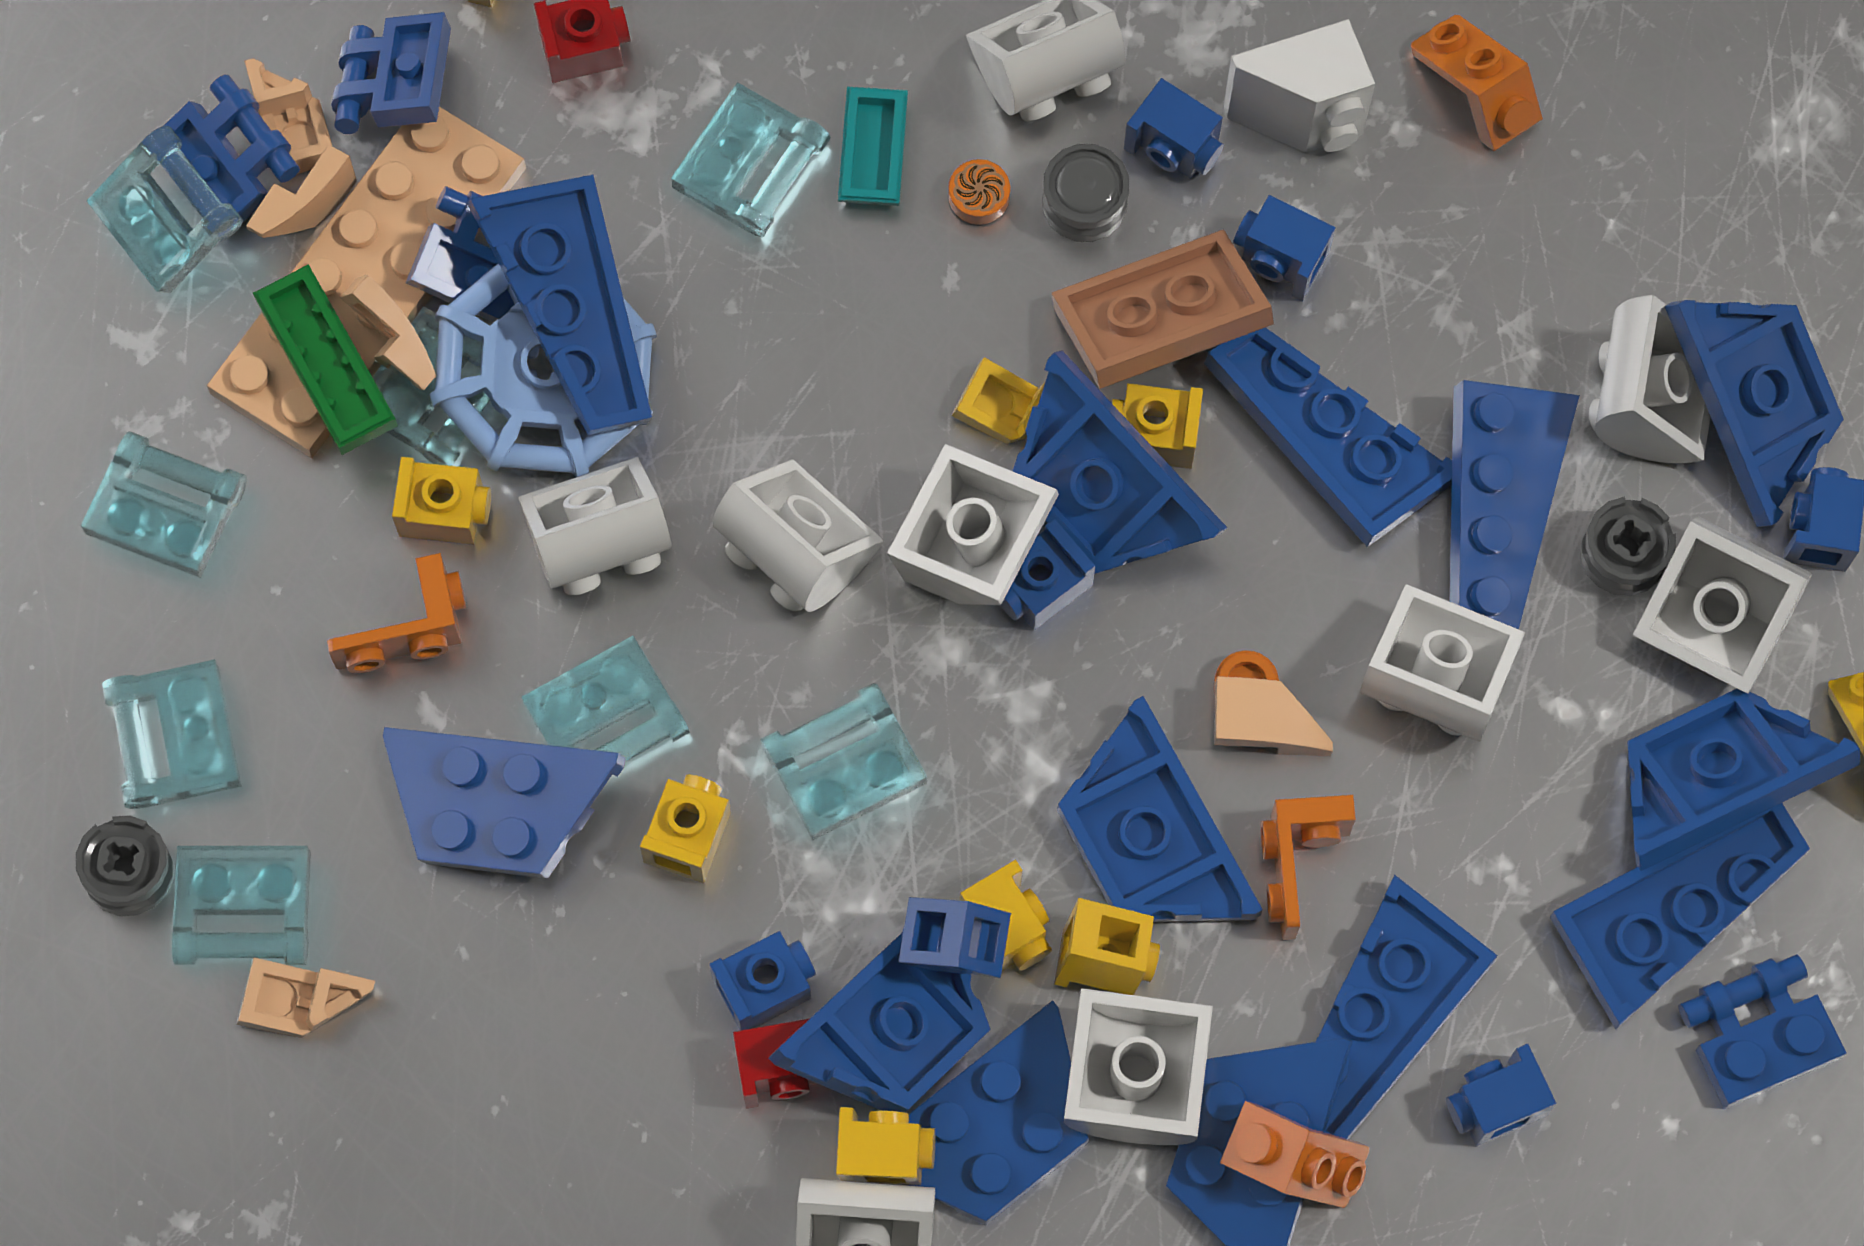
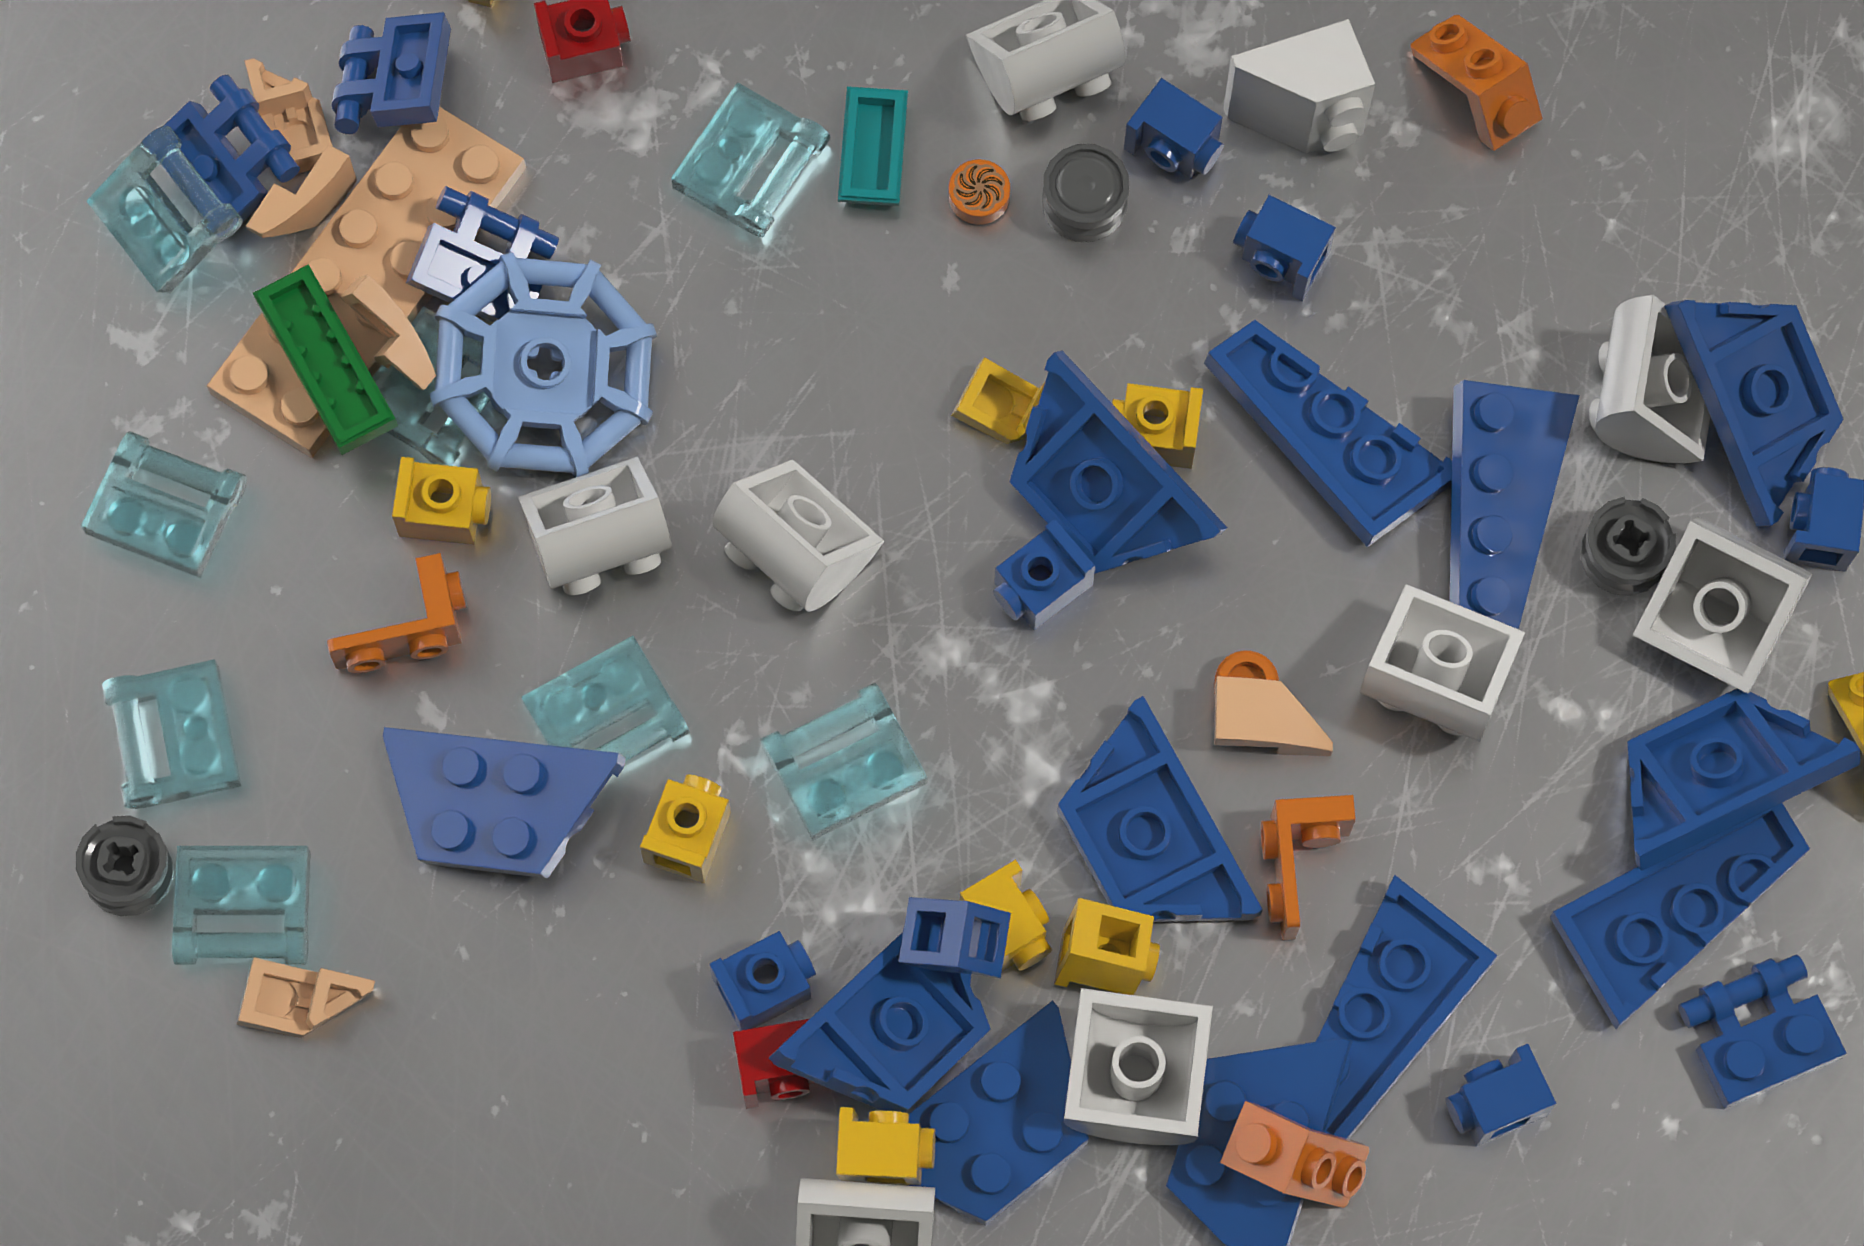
(567, 283): blue wing -> none
(970, 529): white slope -> none
(1162, 308): nougat plate -> none

